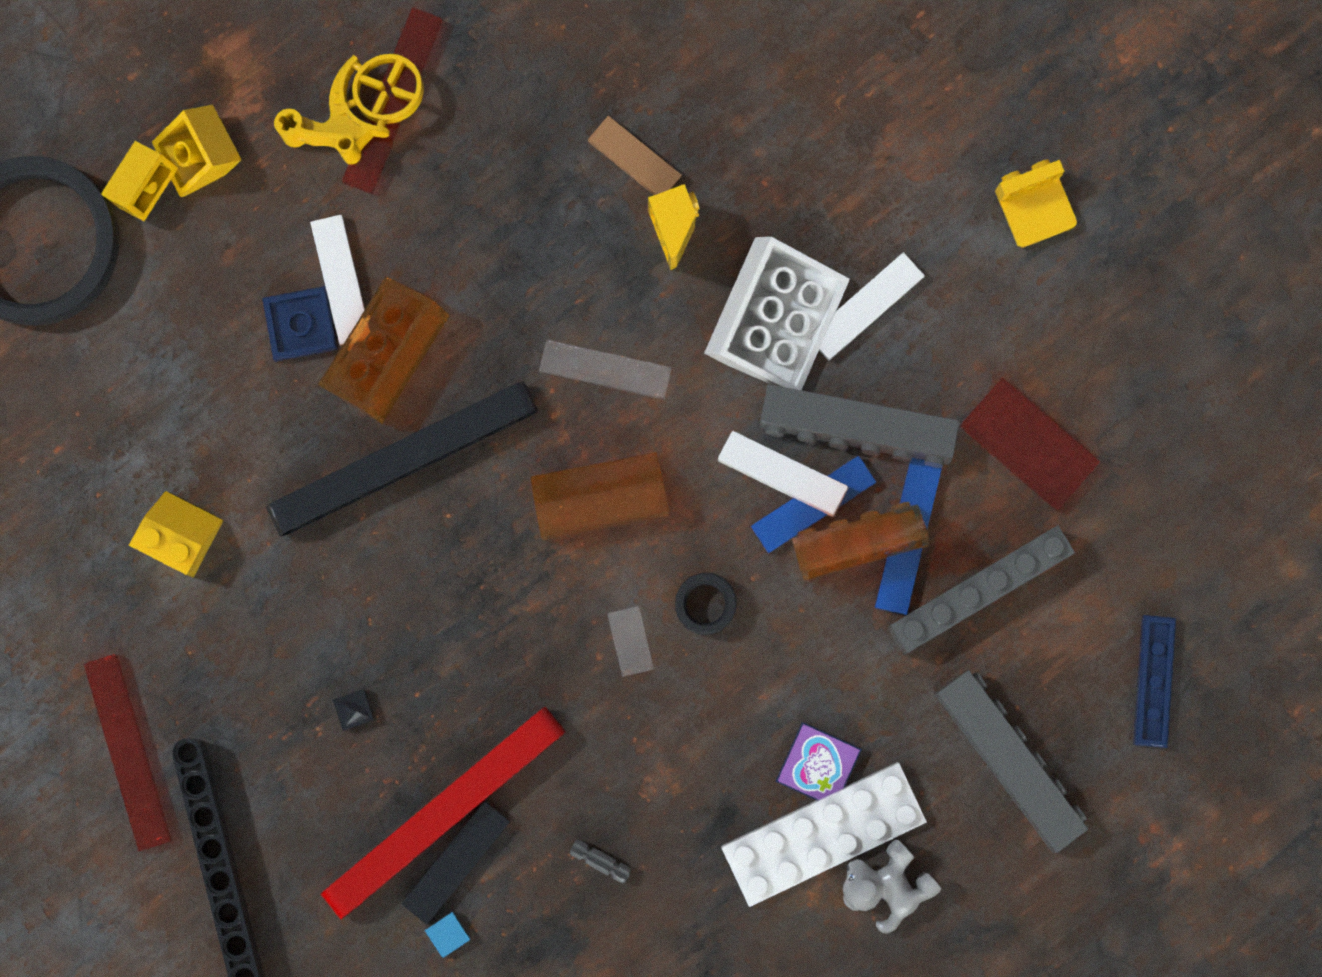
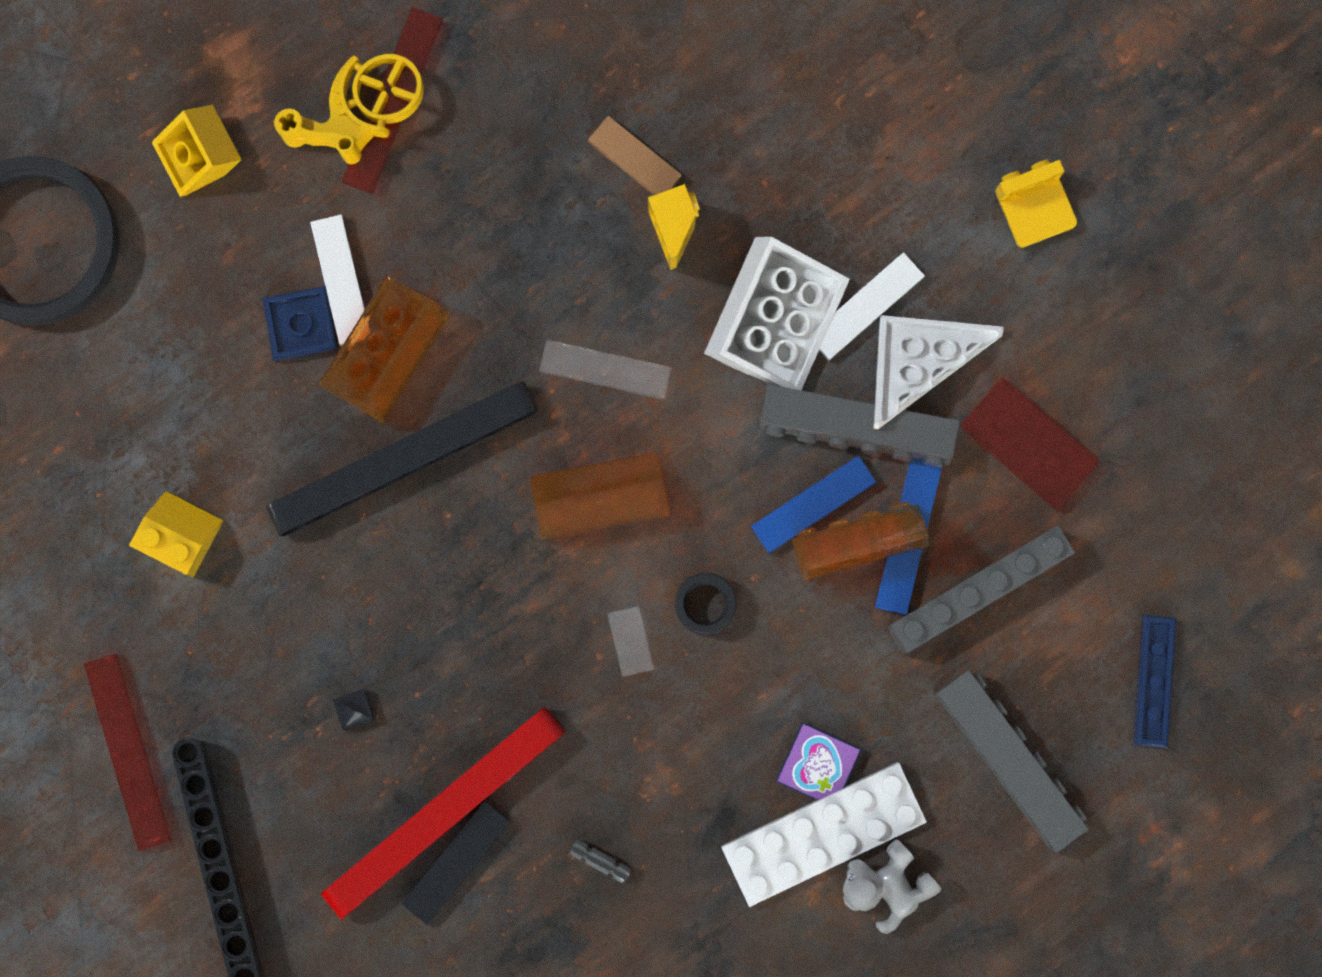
(139, 181): yellow brick -> none
(447, 934): dark azure tile -> none
(783, 473): white tile -> none
(919, 356): none -> white tile

